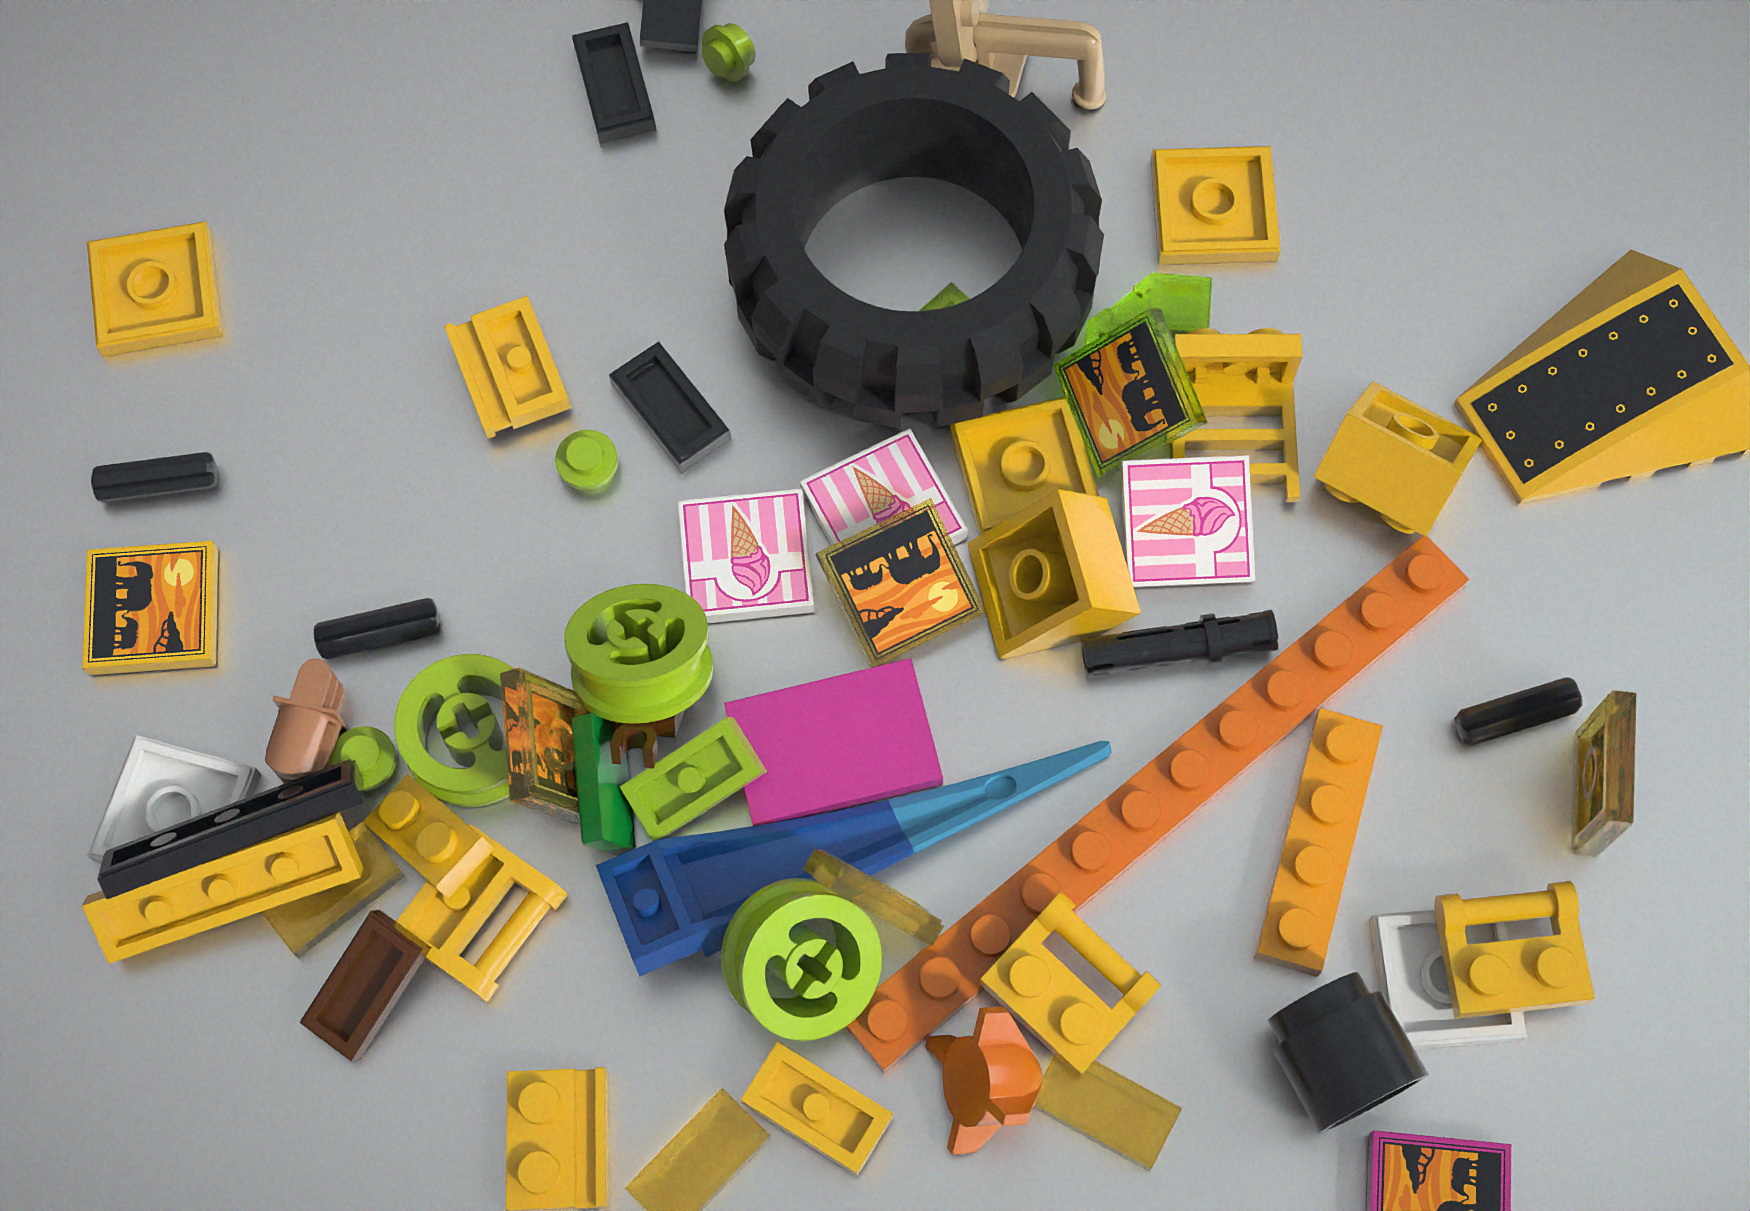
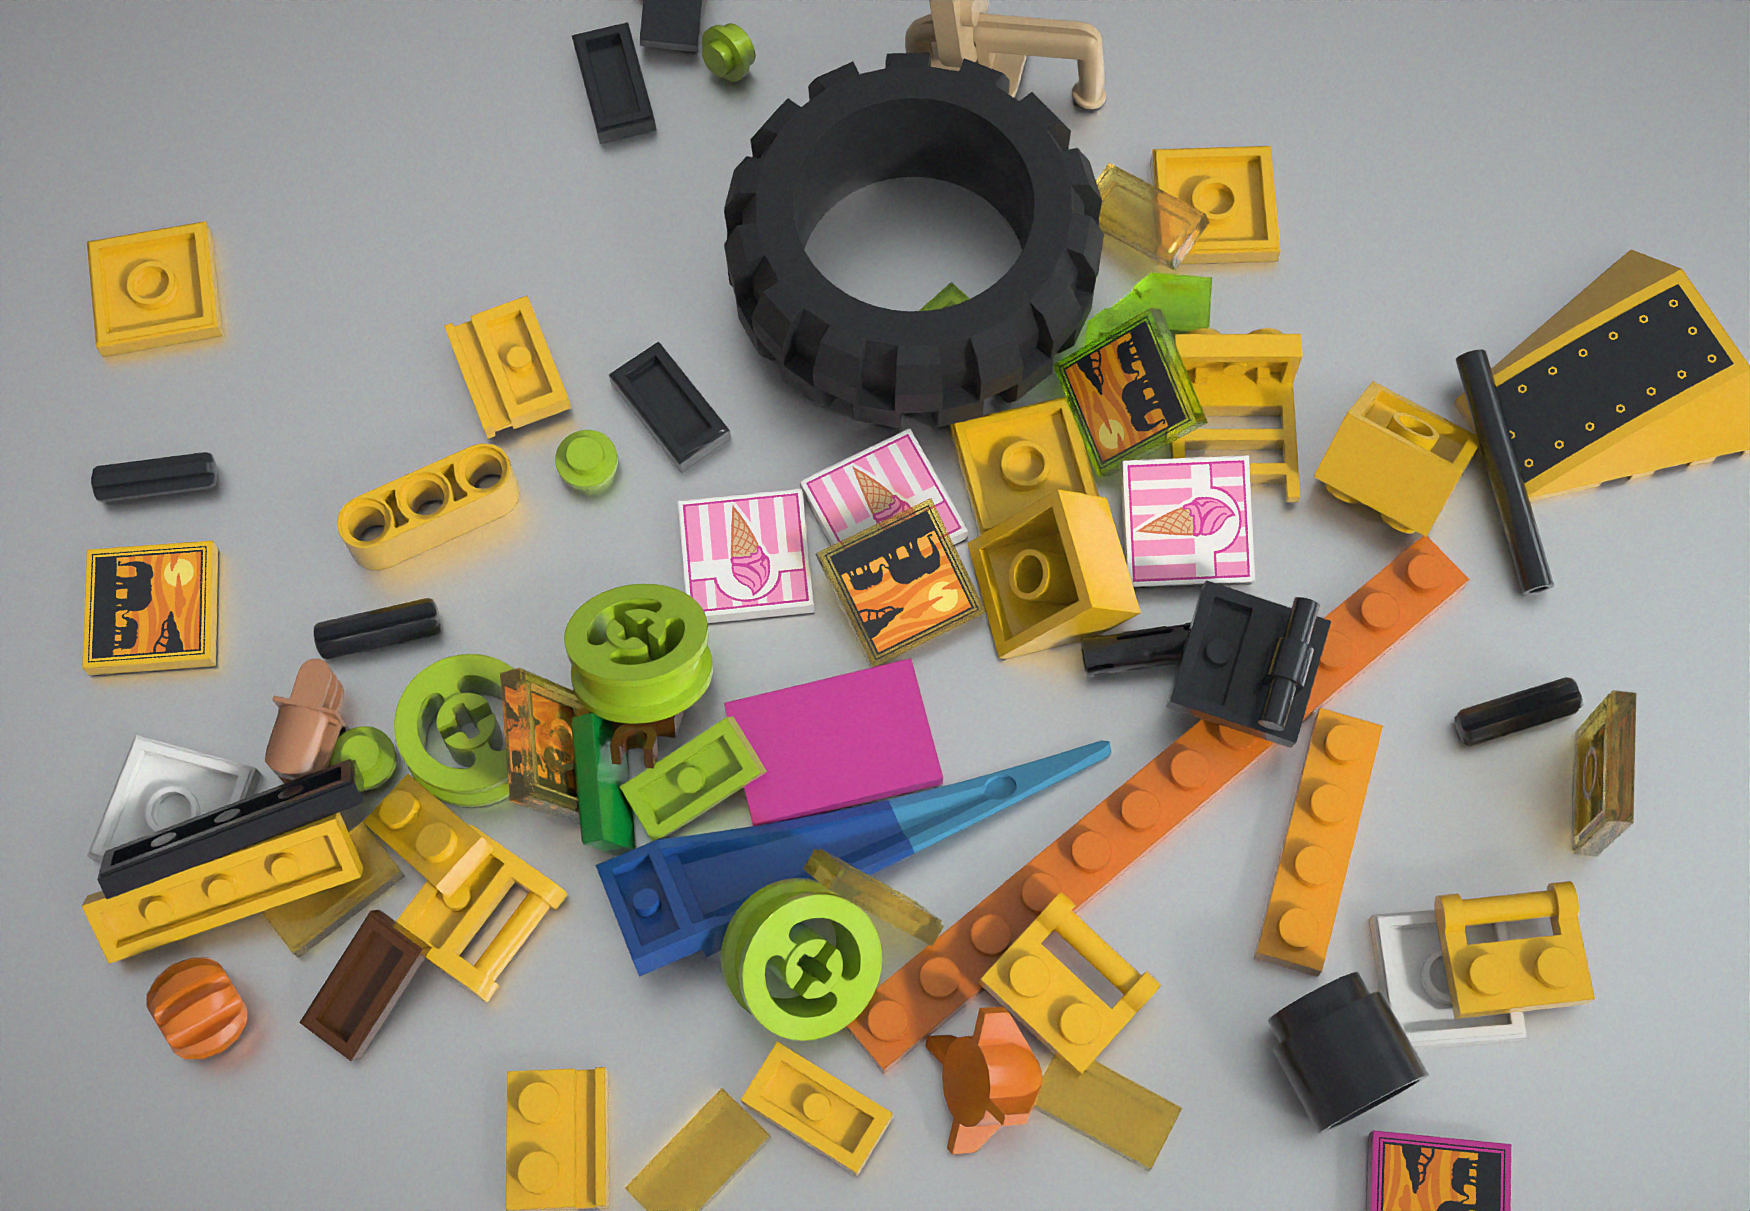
(196, 1008): none -> orange piece
(398, 501): none -> yellow beam
(1147, 217): none -> clear yellow tile
(1250, 663): none -> black plate
(1504, 472): none -> black piece

